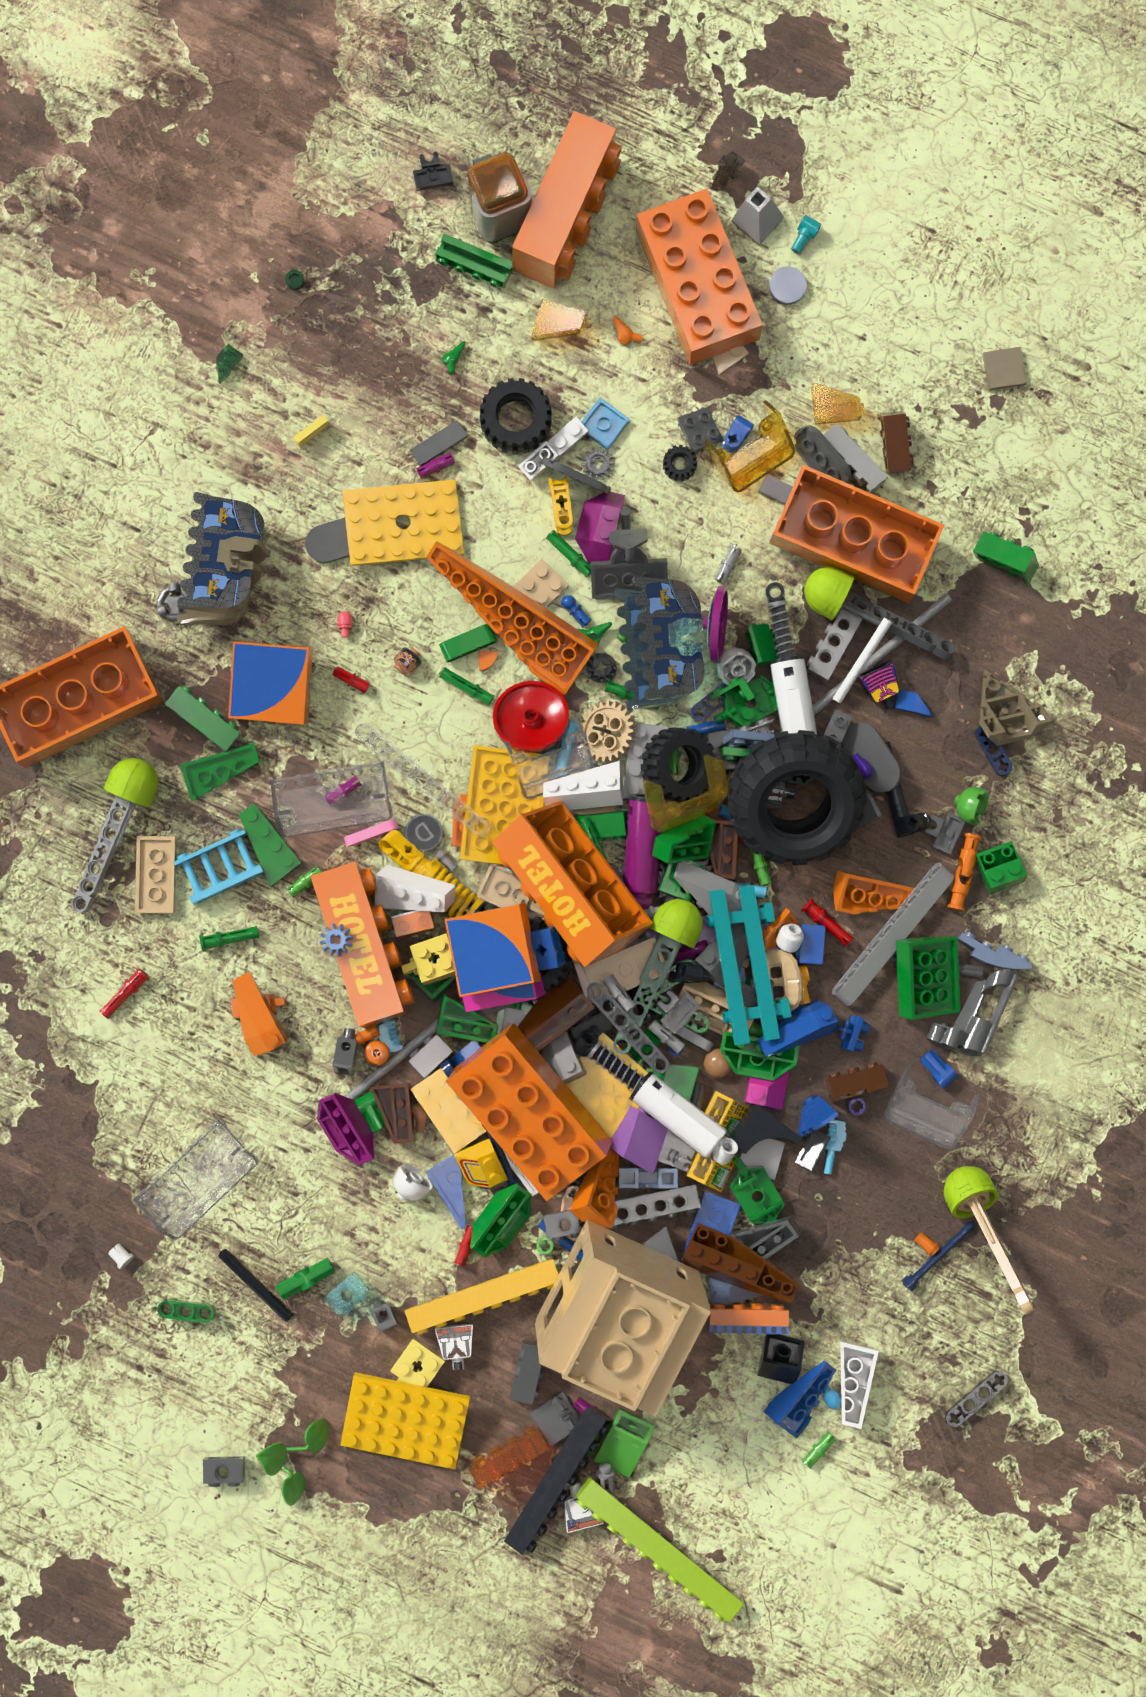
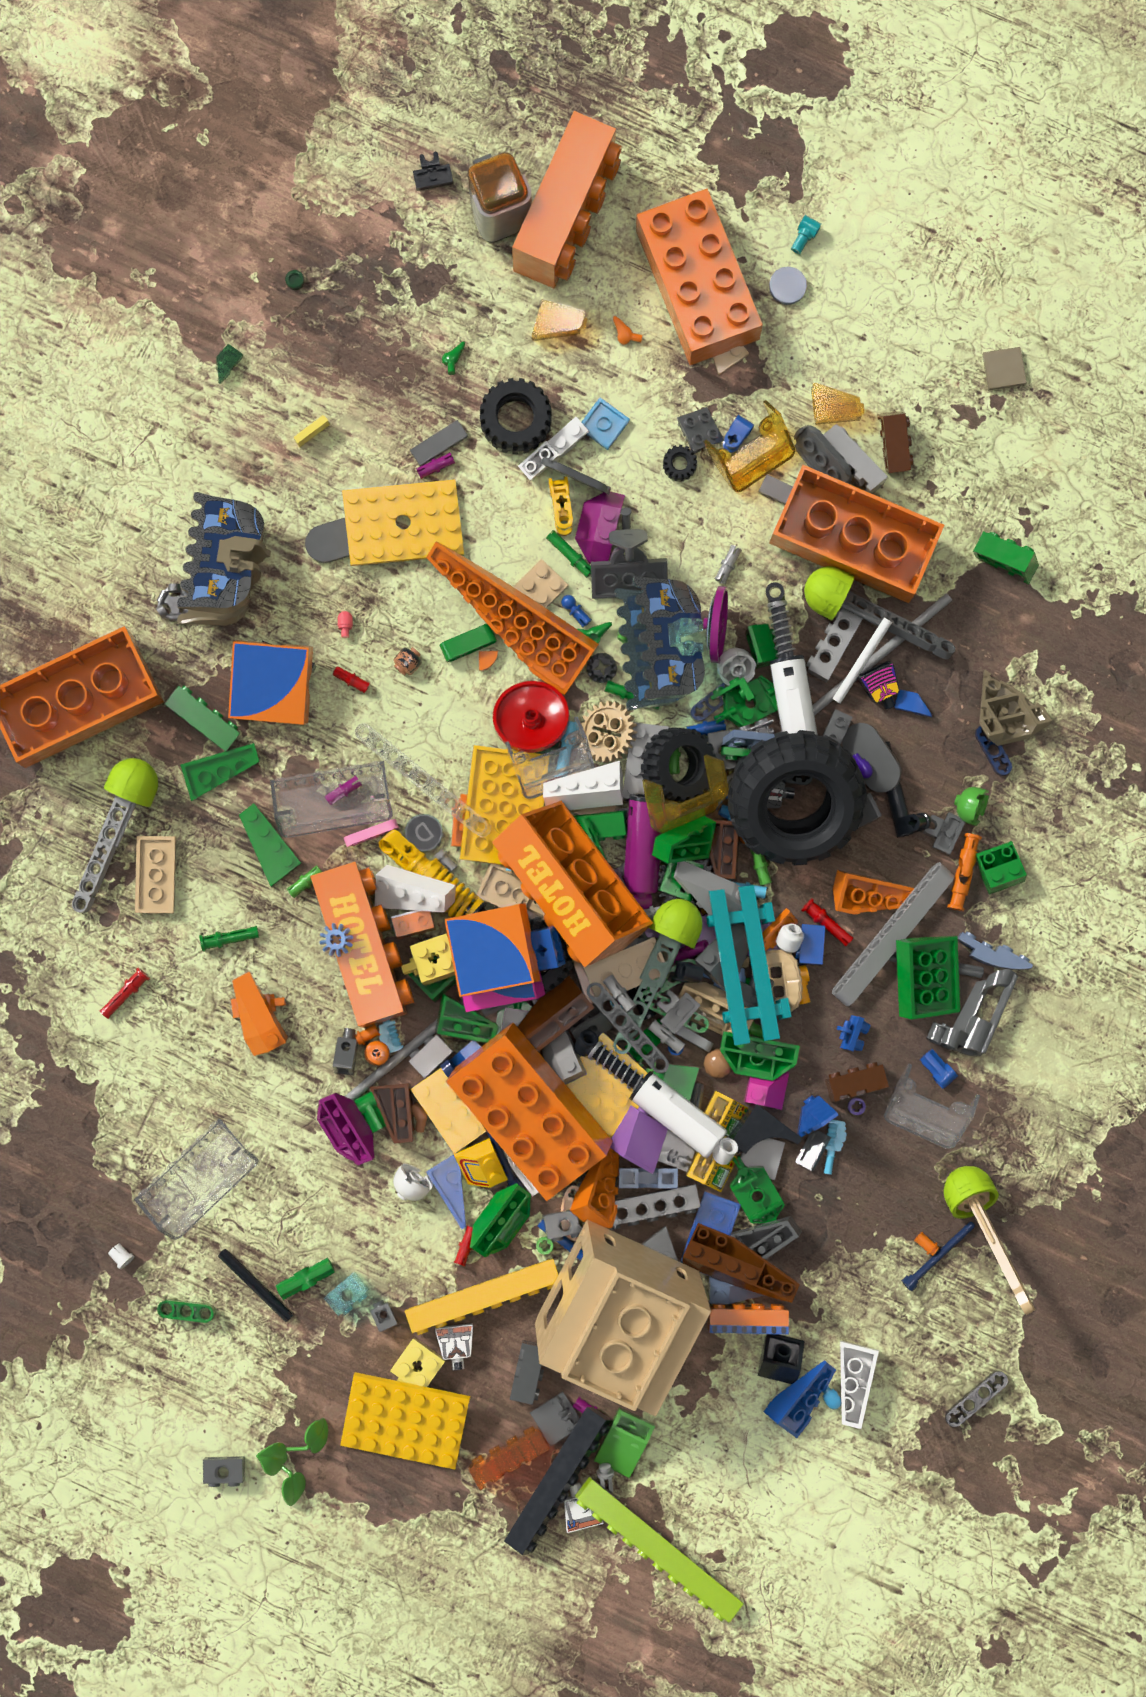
(218, 886): medium azure fence -> none
(466, 686): green pin -> none
(474, 261): green brick -> none
(592, 459): gear -> none
(727, 169): clear smoke plate -> none
(757, 216): light grey slope -> none
(805, 1025): blue wedge -> none
(819, 1450): bright green pin -> none

